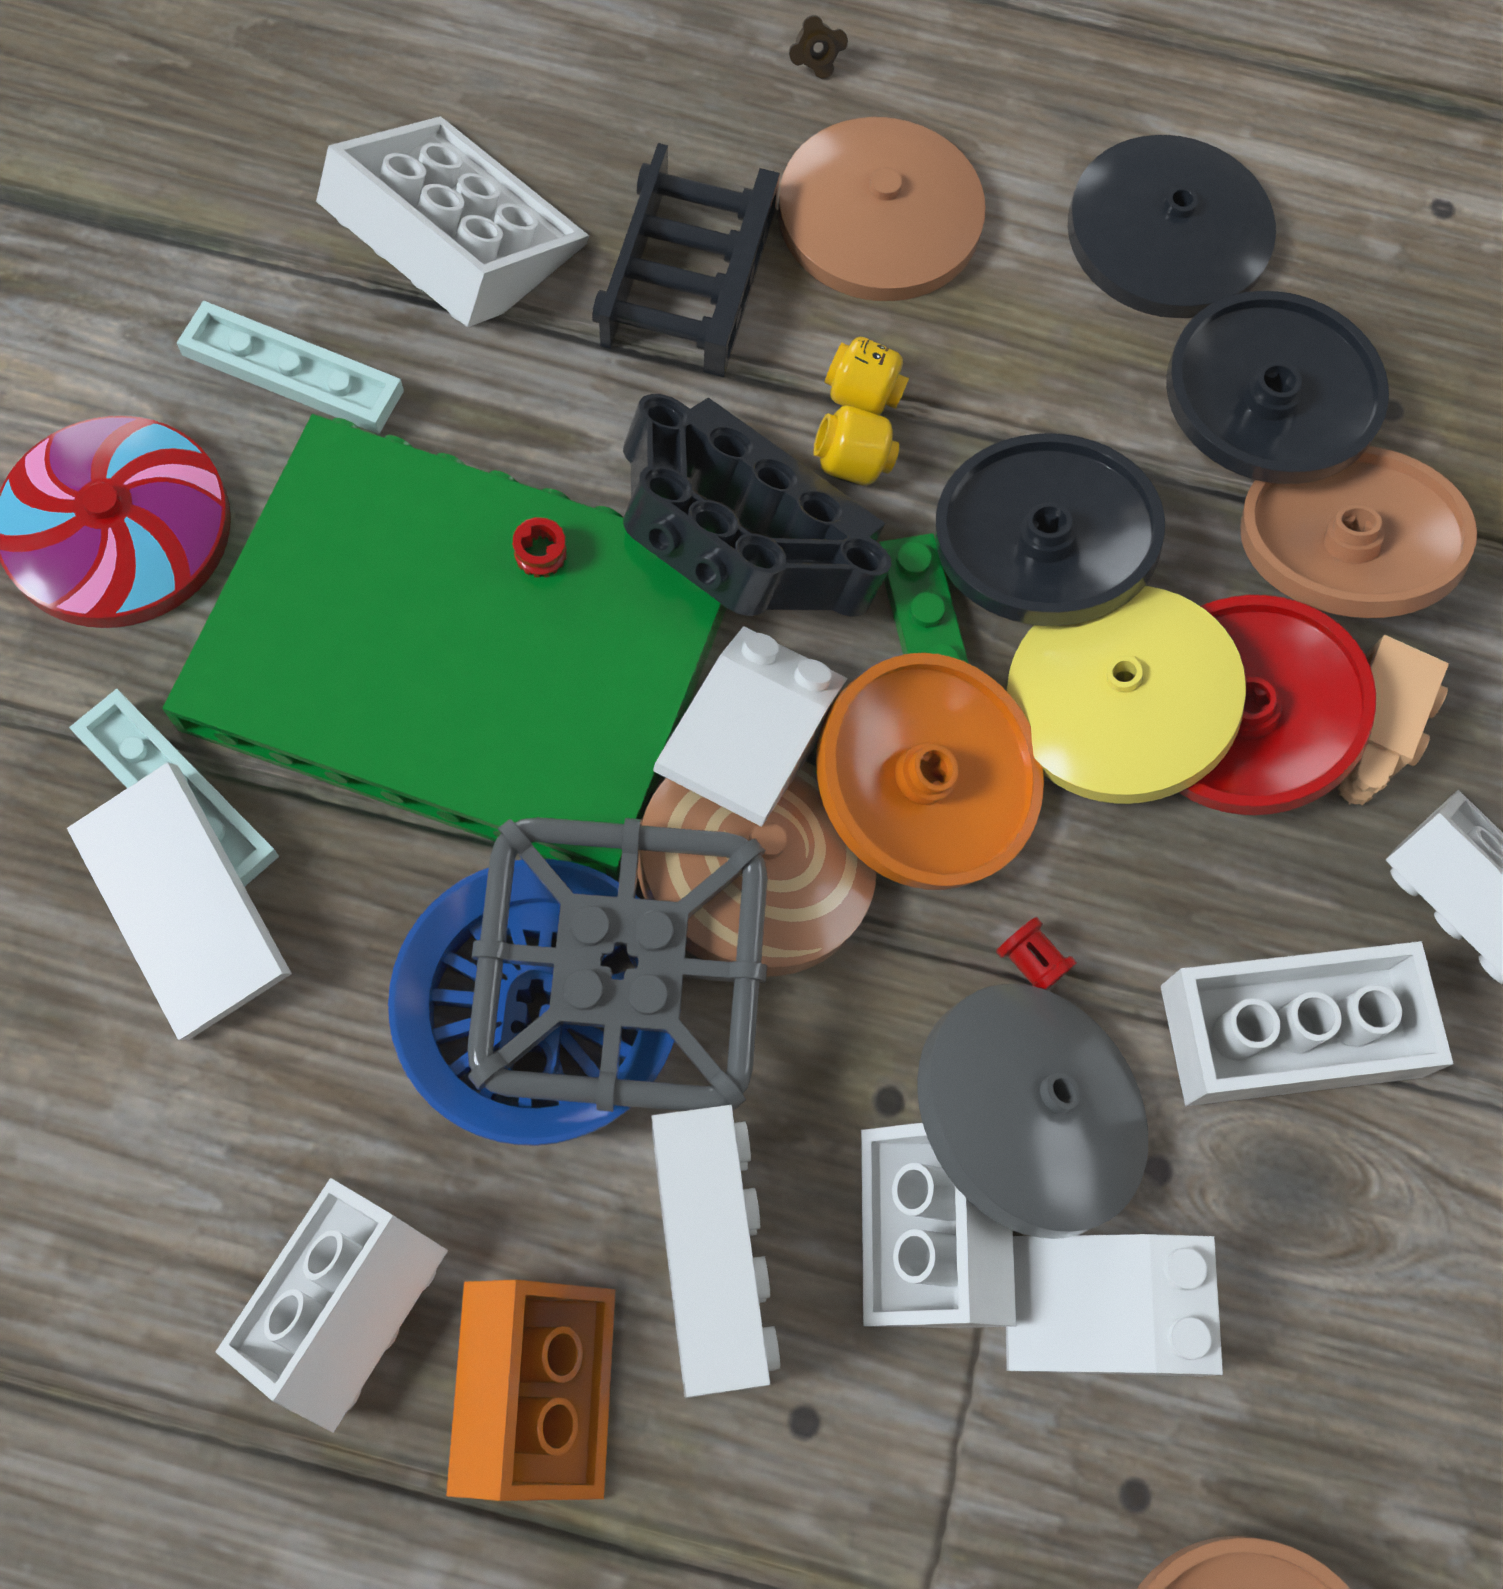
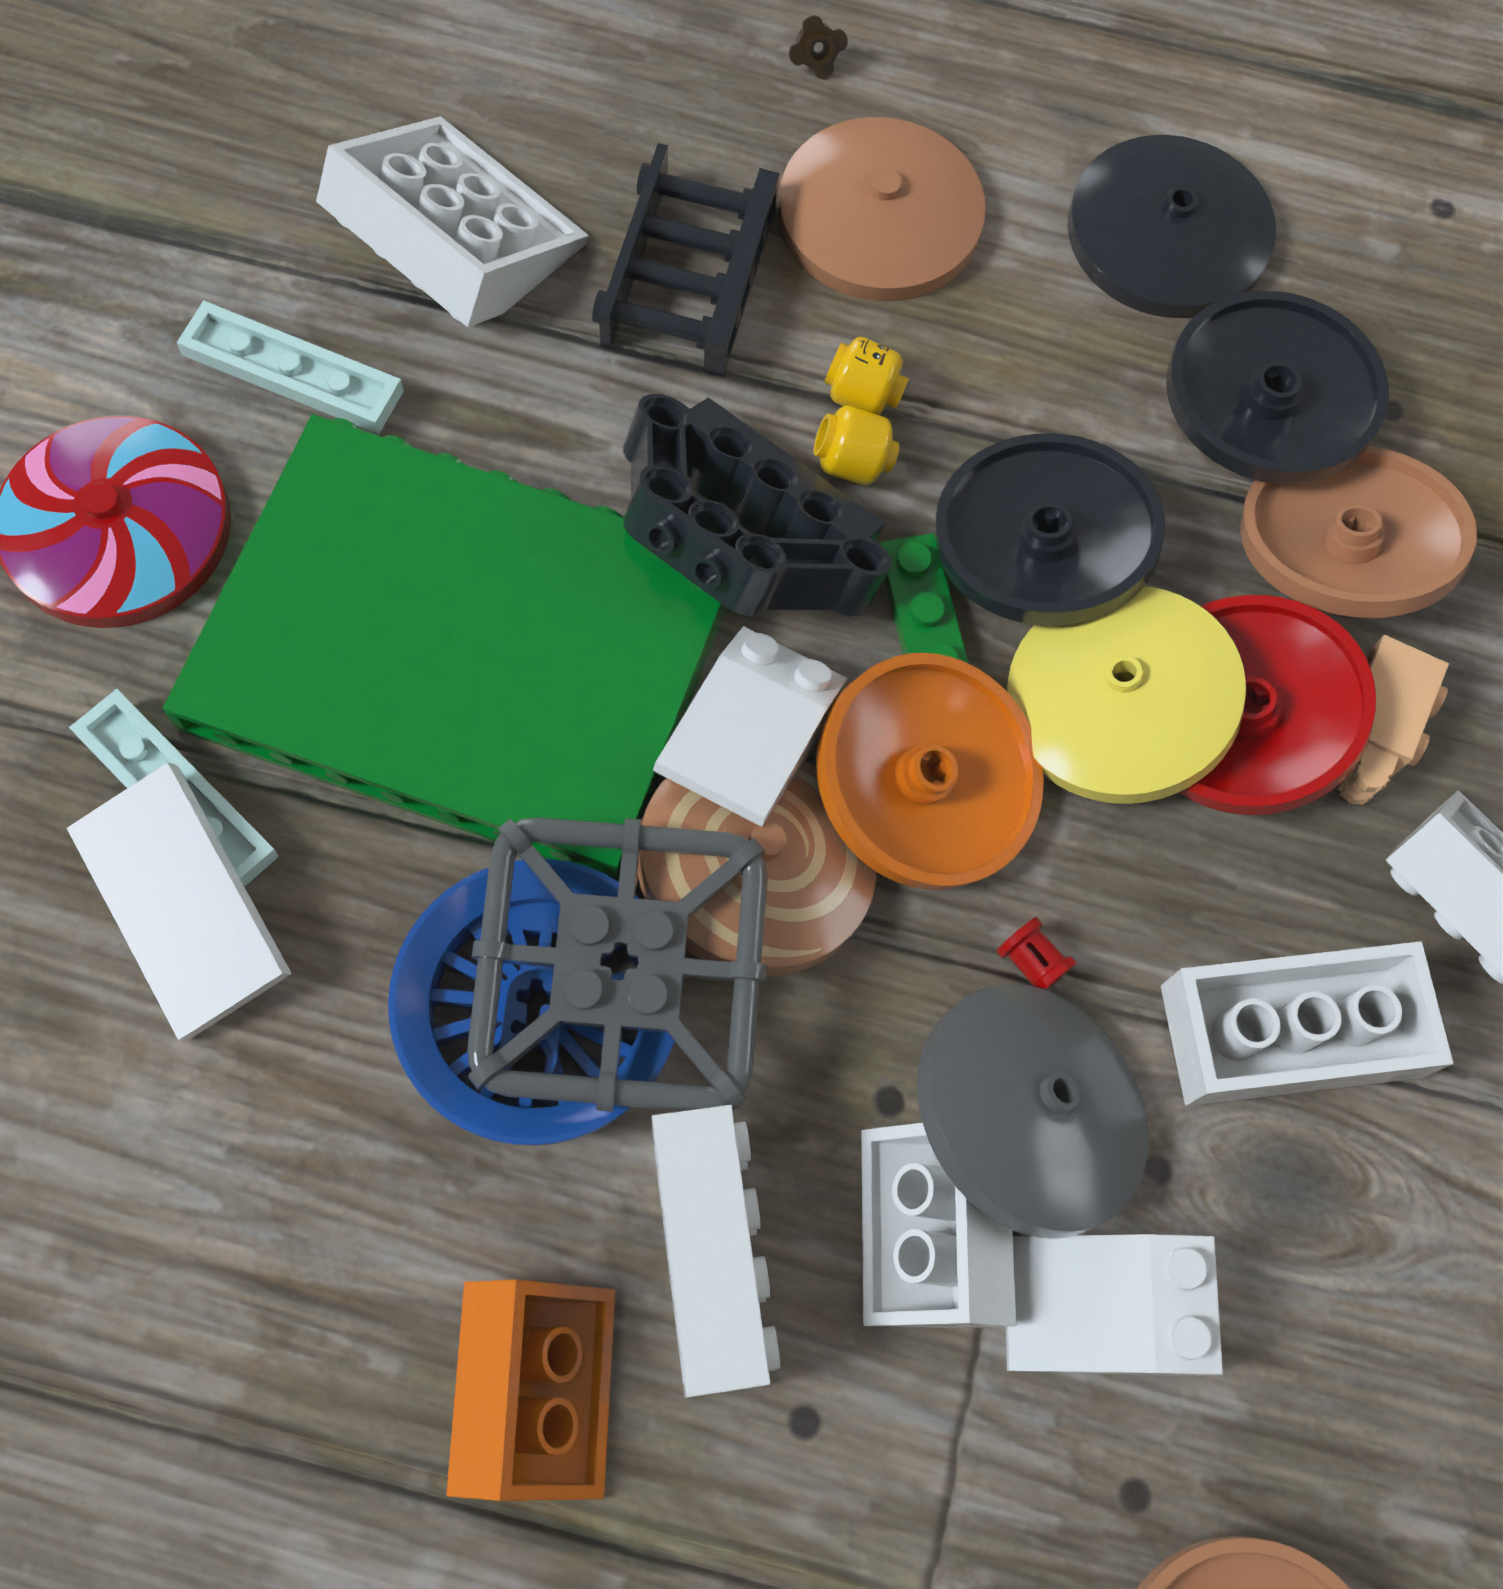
(331, 1305): white slope -> none
(556, 552): red bush -> none

